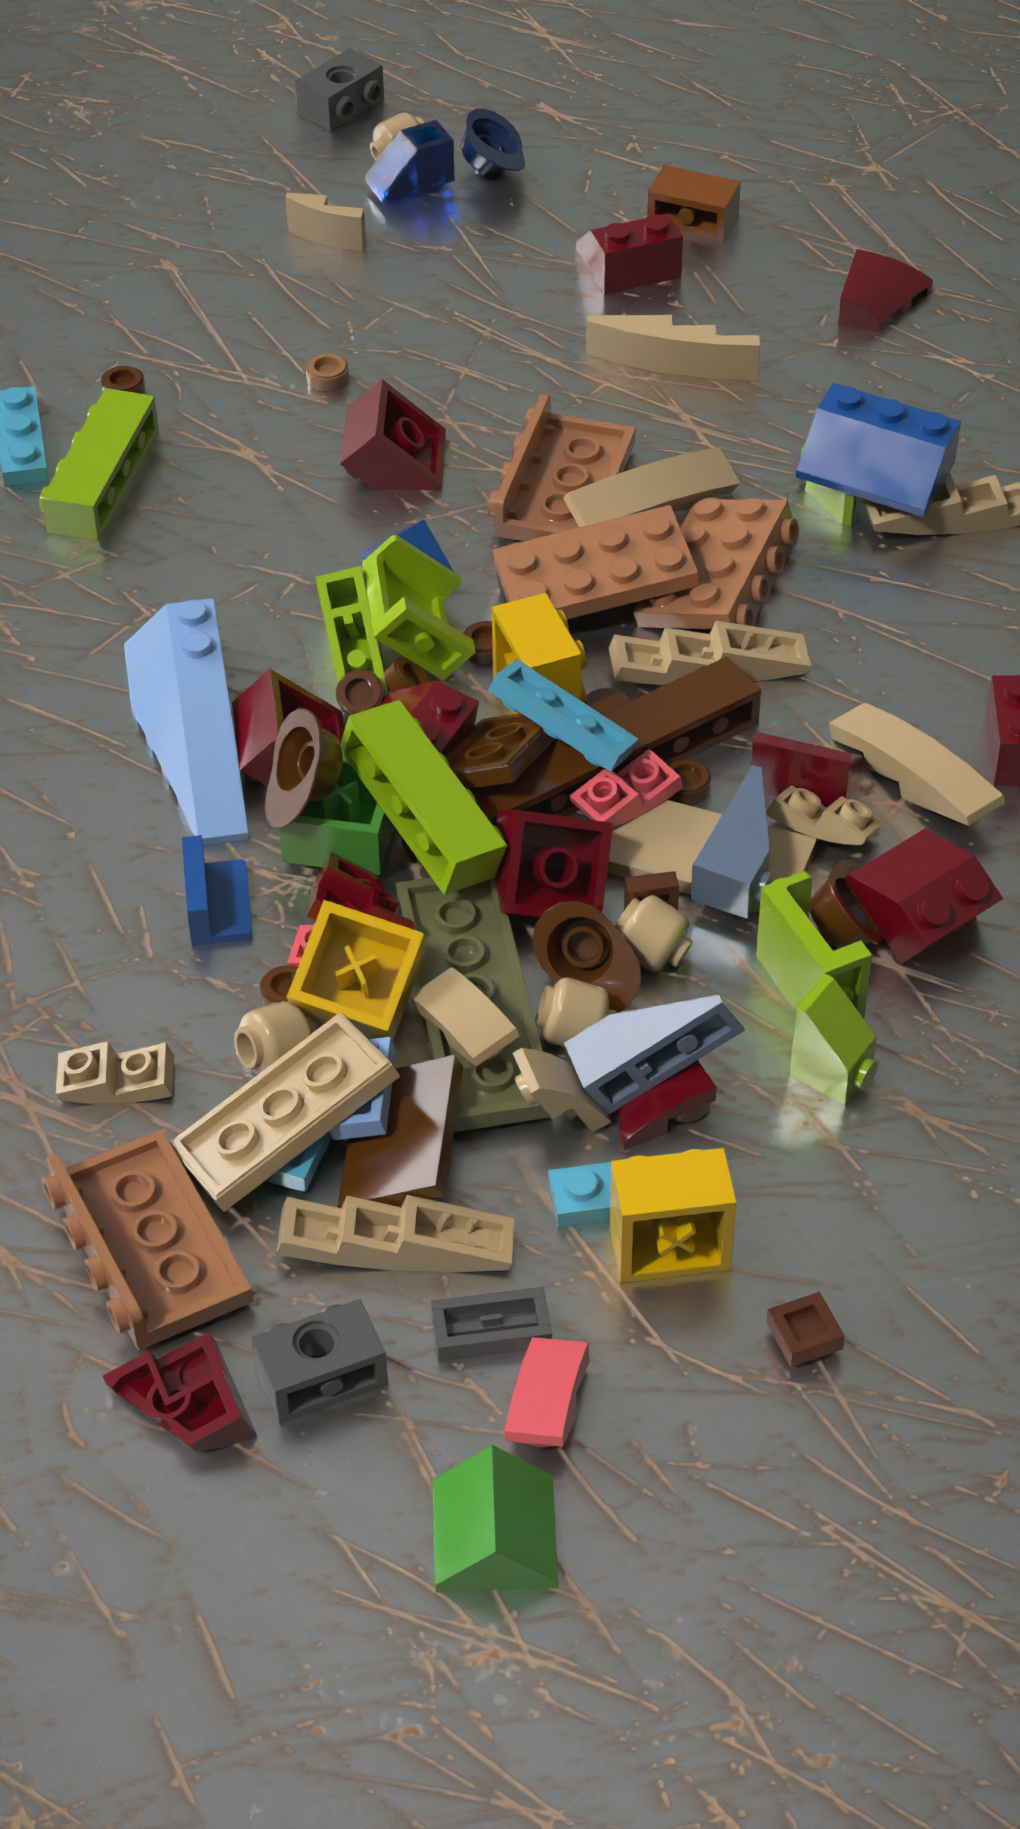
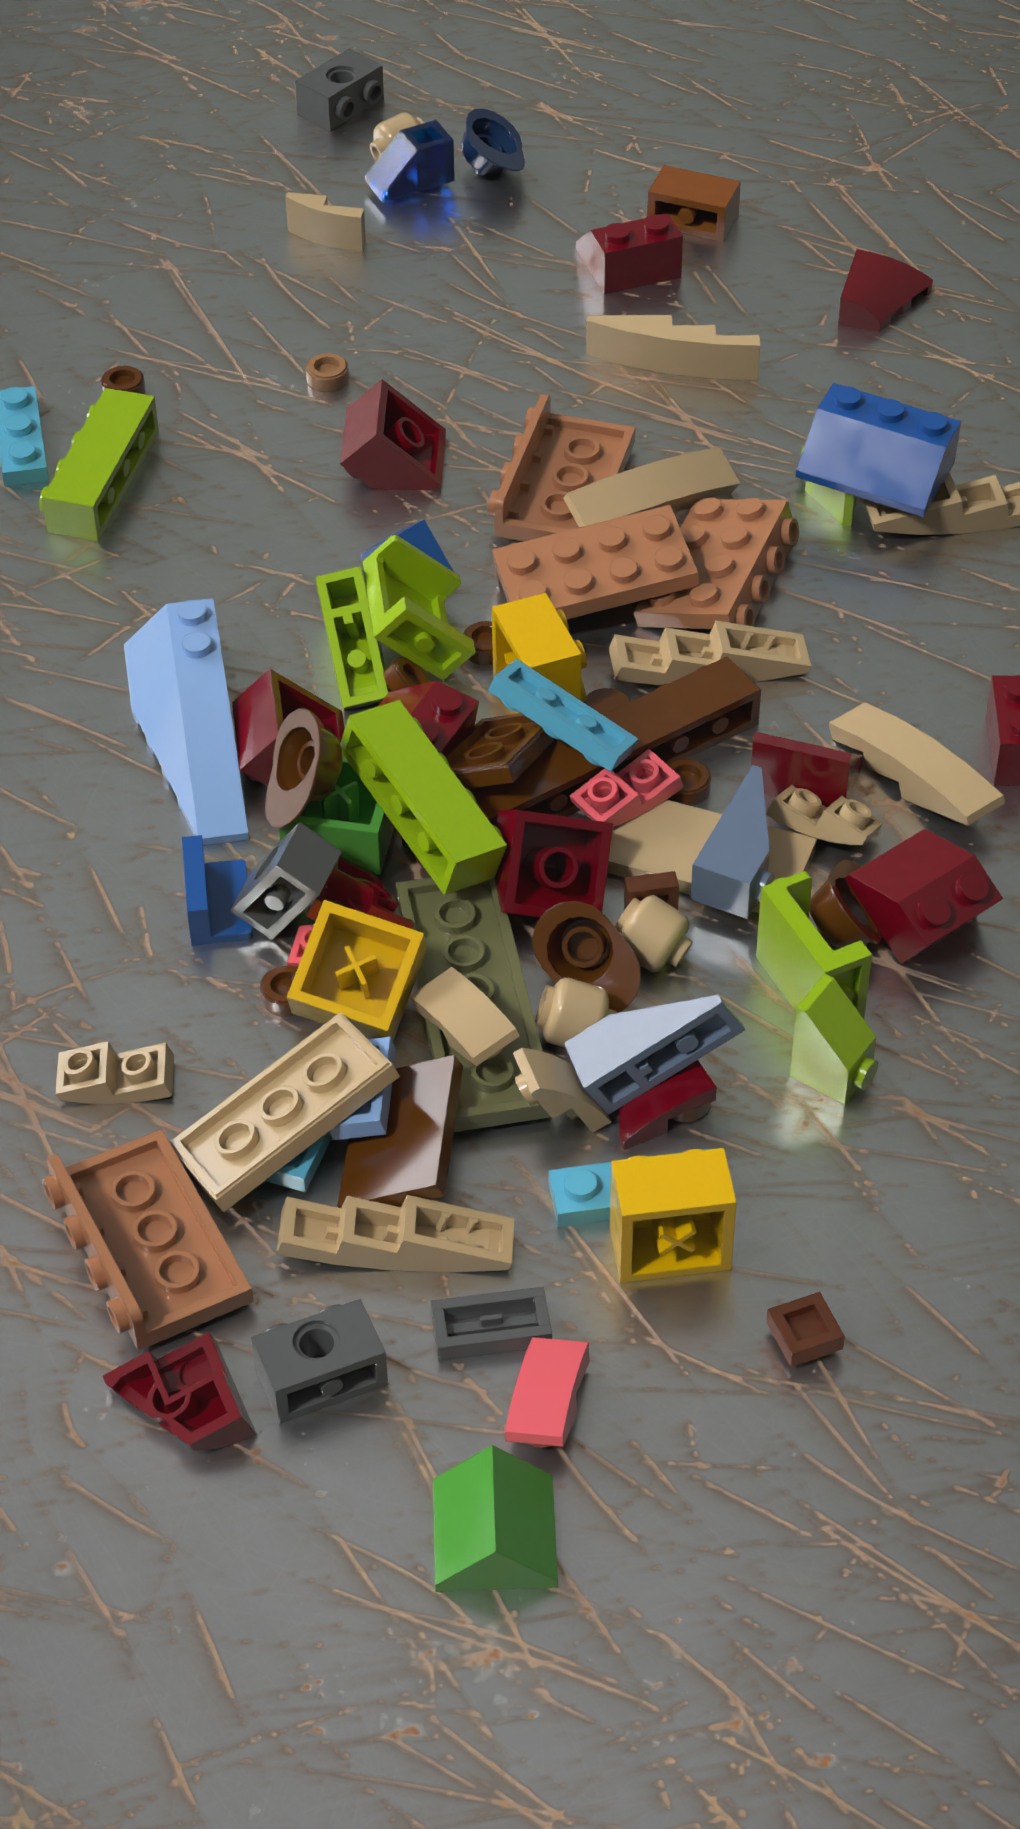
(270, 1033): tan head -> none
(286, 881): none -> dark grey brick
(359, 692): reddish brown tile -> none

